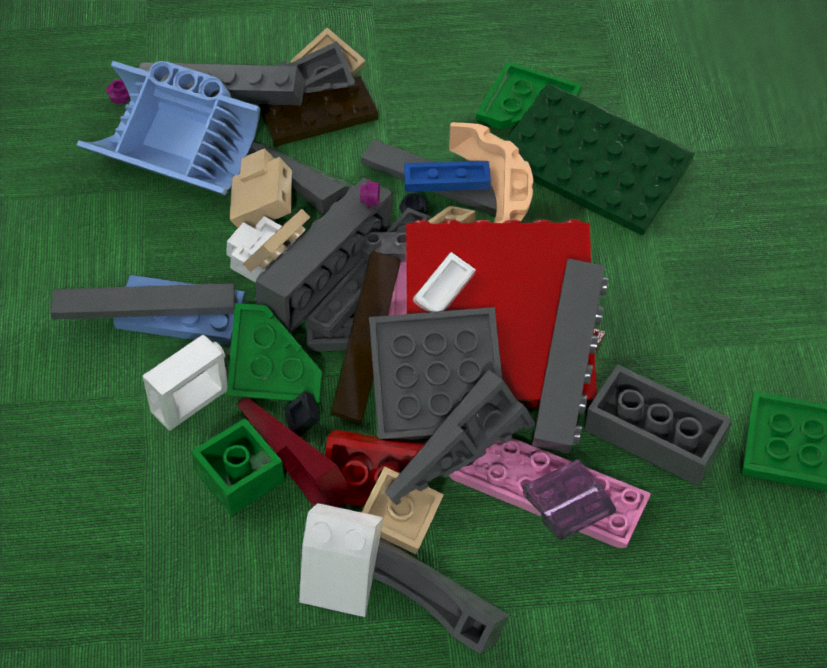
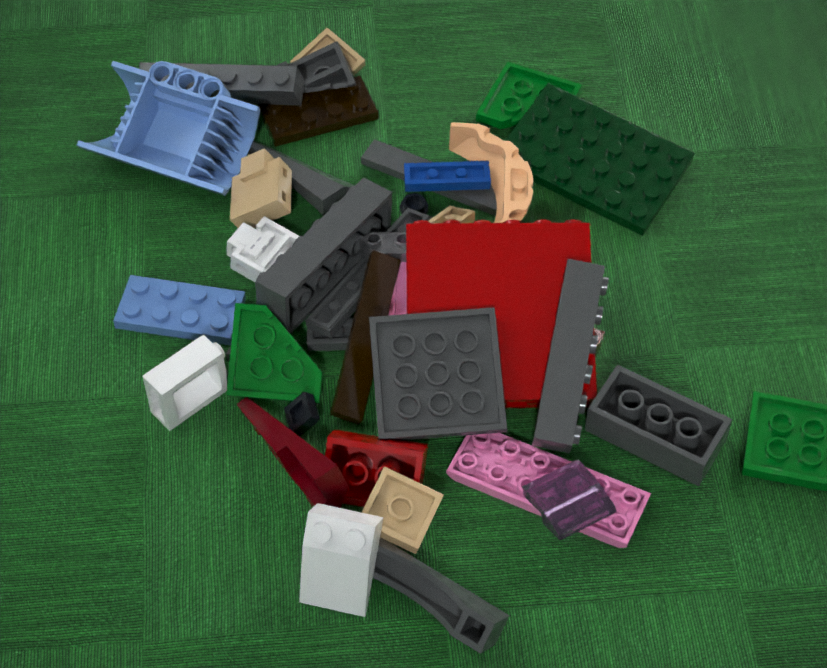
(118, 92): magenta plate -> none
(143, 301): dark grey tile -> none
(238, 466): green brick -> none
(278, 242): tan plate -> none
(370, 193): magenta plate -> none
(444, 284): white tile -> none
(478, 422): dark grey wedge -> none

